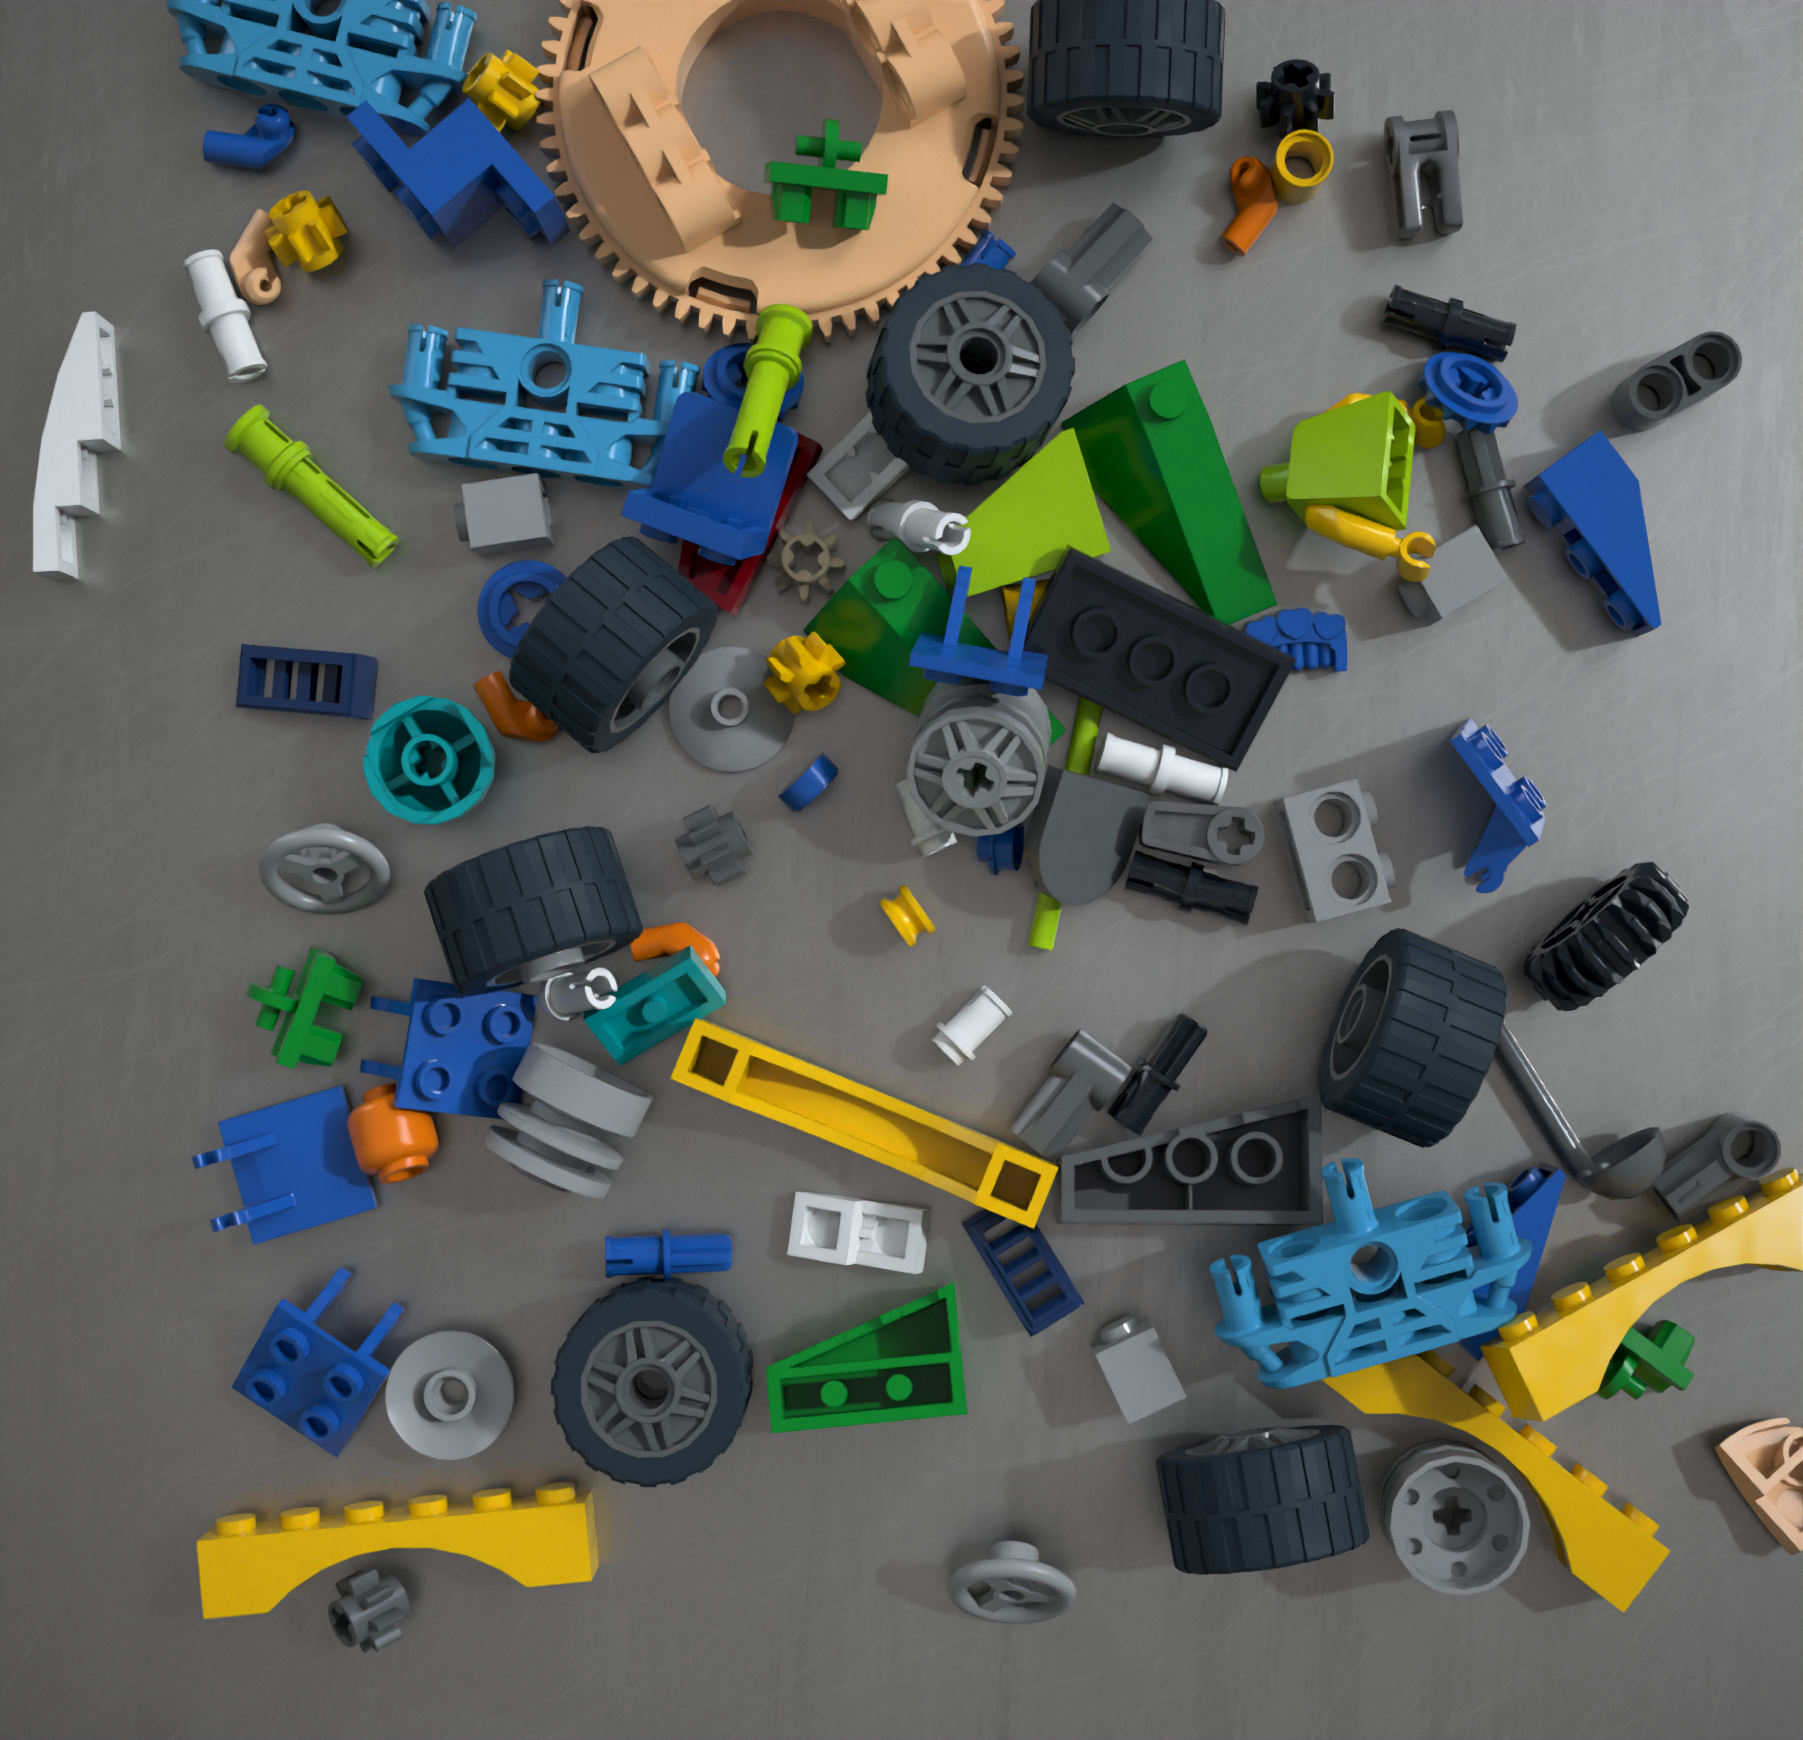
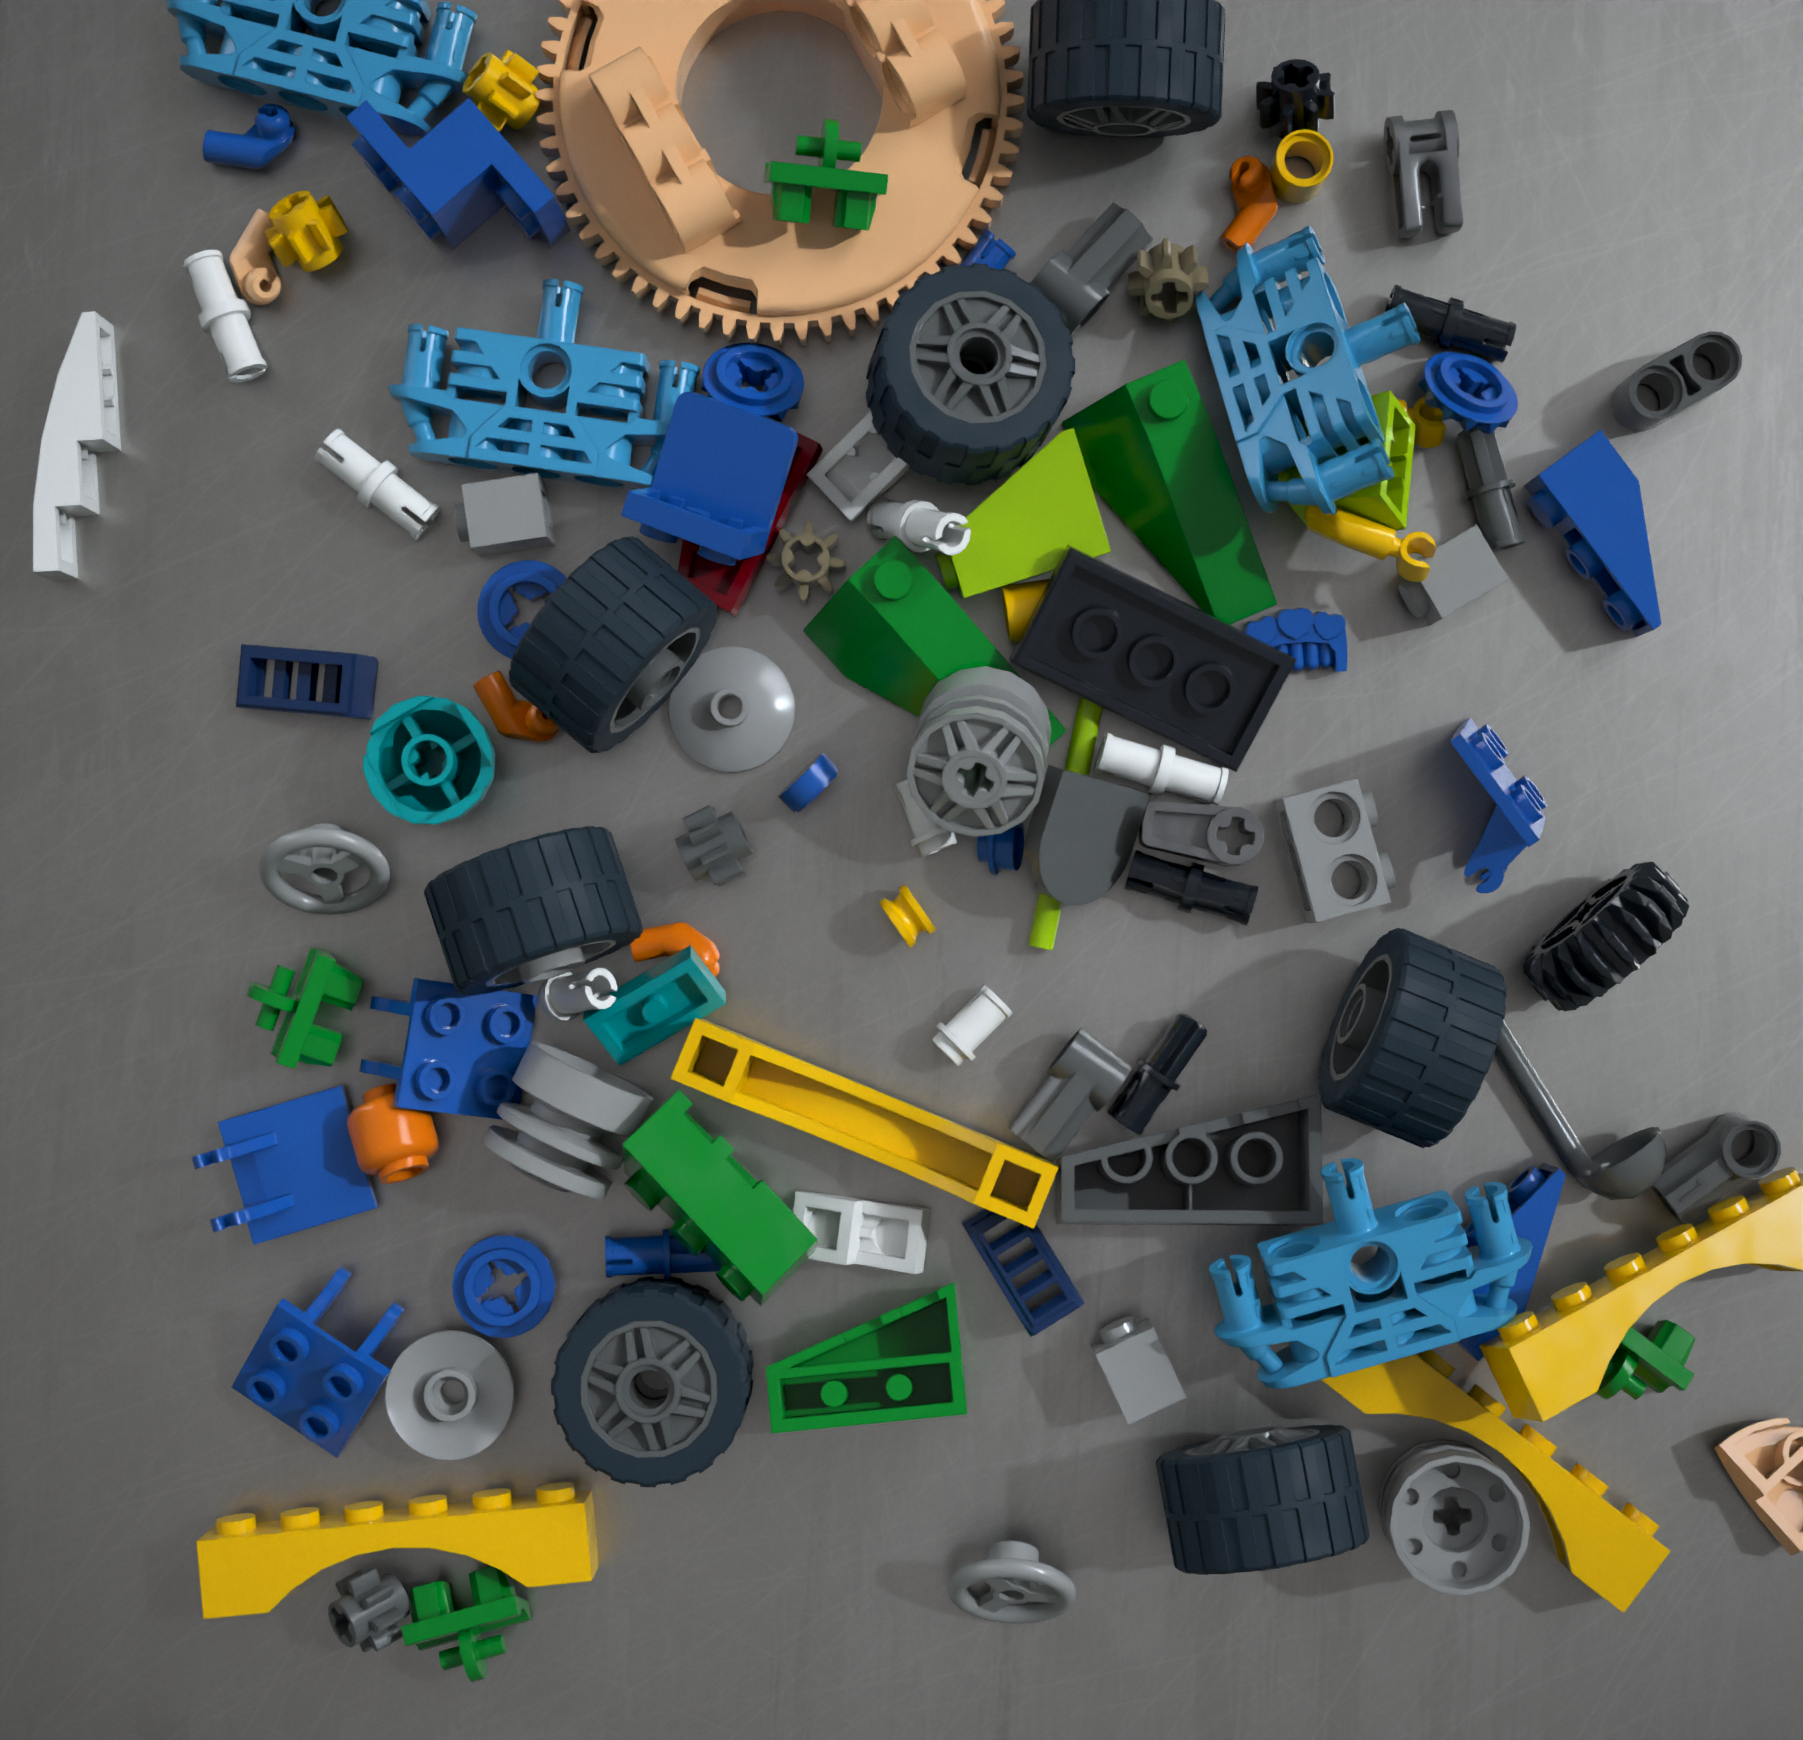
(291, 468): lime pin -> none
(377, 484): none -> white pin
(438, 1624): none -> green hips
(497, 1315): none -> blue gear
(715, 1202): none -> green wedge
(771, 370): lime pin -> none
(804, 673): yellow gear -> none
(1007, 672): blue plate -> none
(1167, 280): none -> dark tan gear
(1331, 398): none -> dark azure piece

